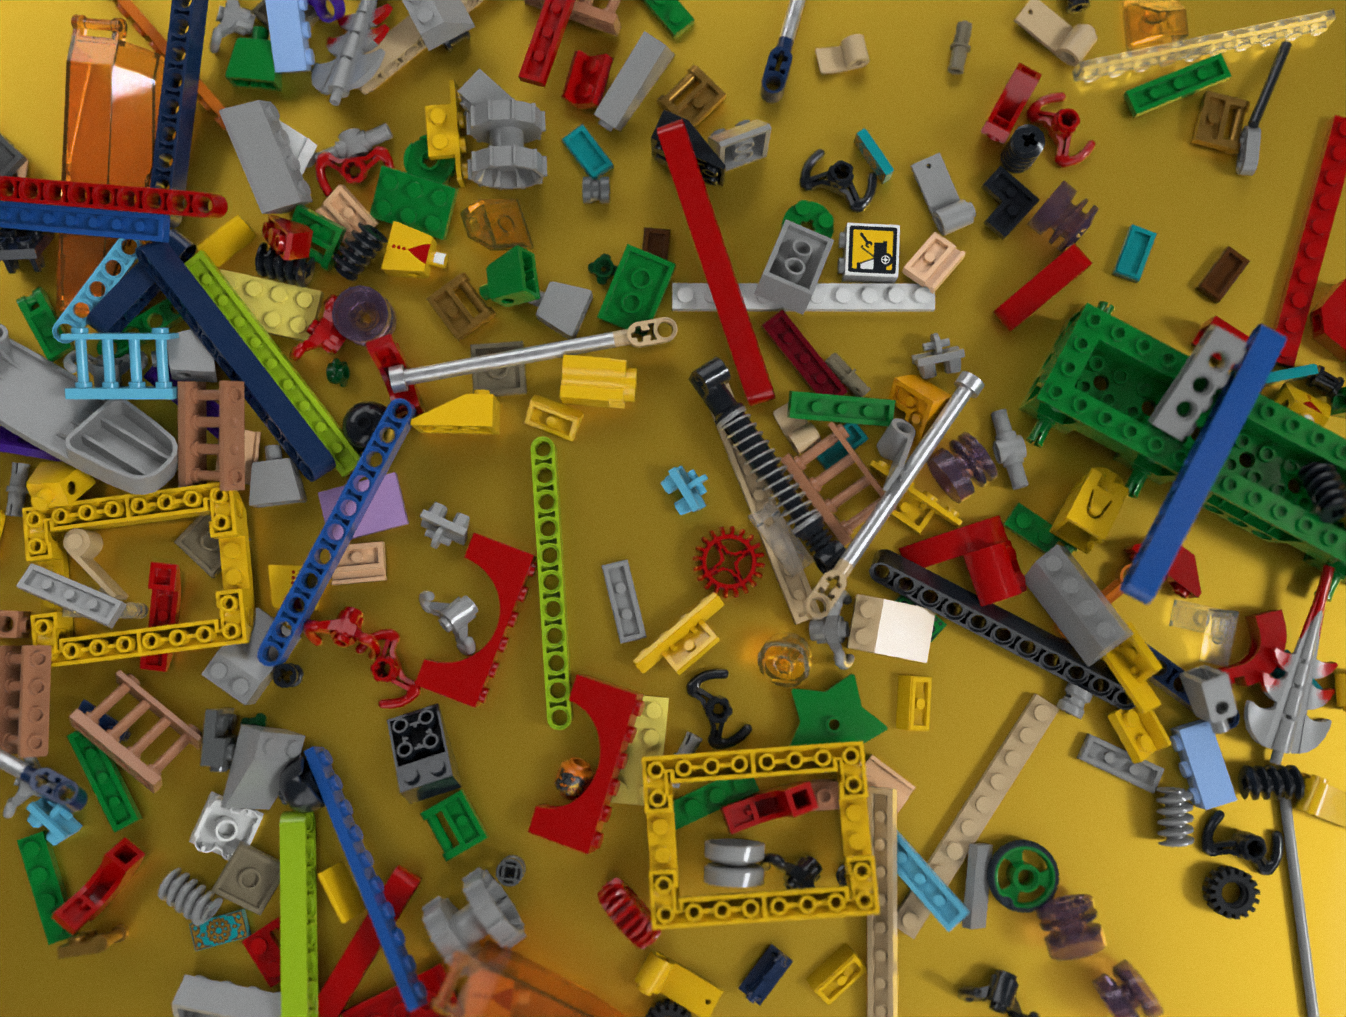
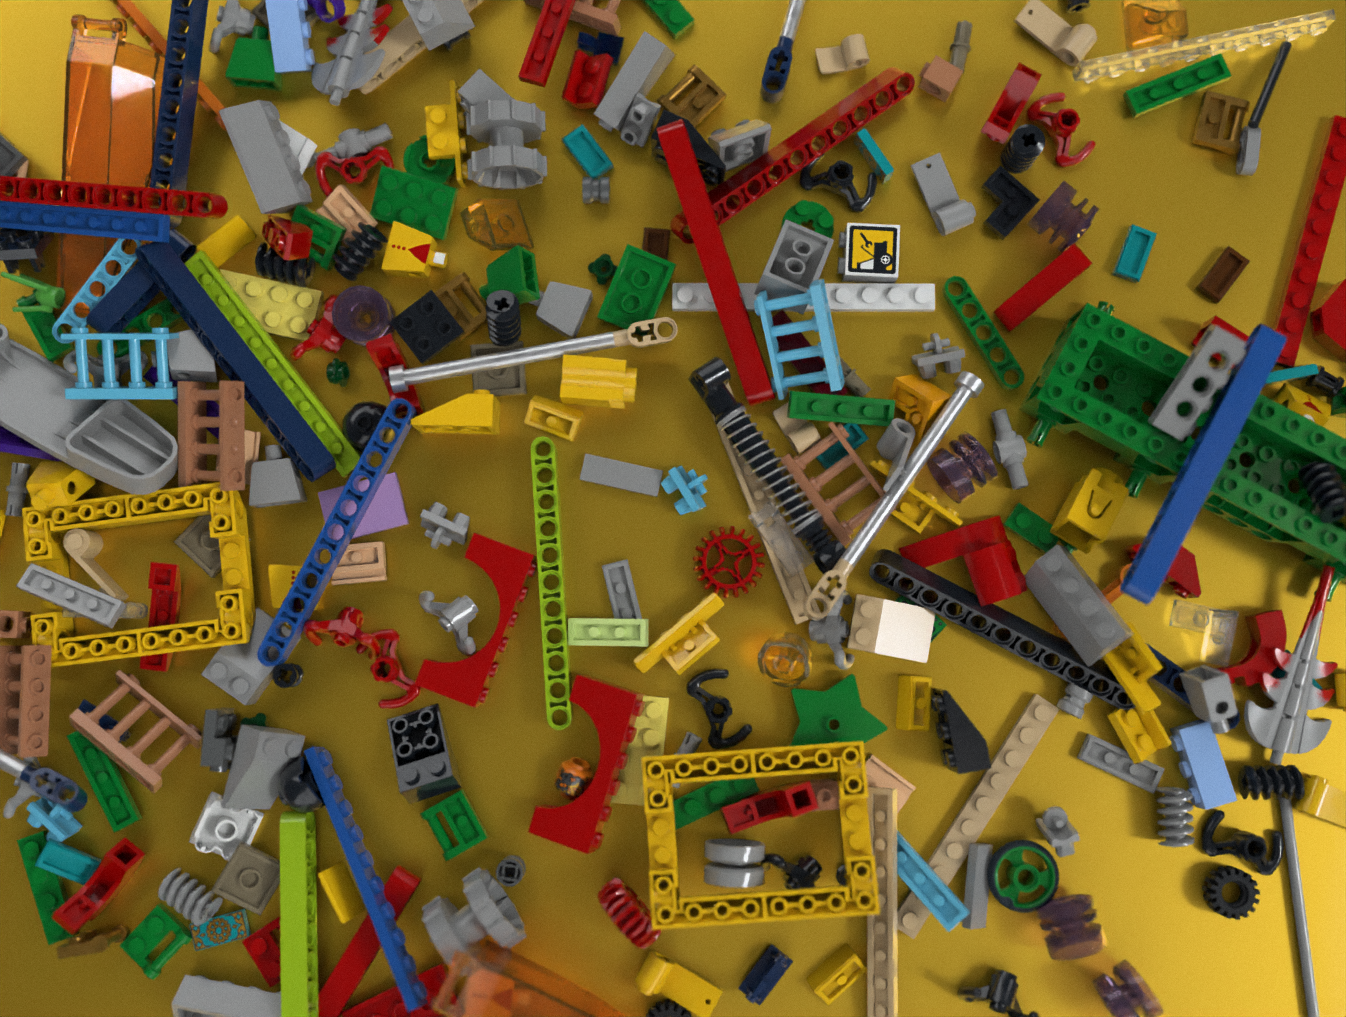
(47, 295): none -> bright green plant
(67, 862): none -> teal tile
(150, 934): none -> green plate
(427, 327): none -> black plate
(503, 318): none -> black piece
(603, 44): none -> clear blue plate
(608, 632): none -> yellowish green plate
(621, 475): none -> light grey tile
(640, 121): none -> light grey hips
(805, 152): none -> red beam
(820, 323): none -> medium azure fence
(933, 262): light nougat plate -> none
(939, 78): none -> nougat brick
(963, 744): none -> black slope
(983, 346): none -> green beam
(1058, 831): none -> light grey hips

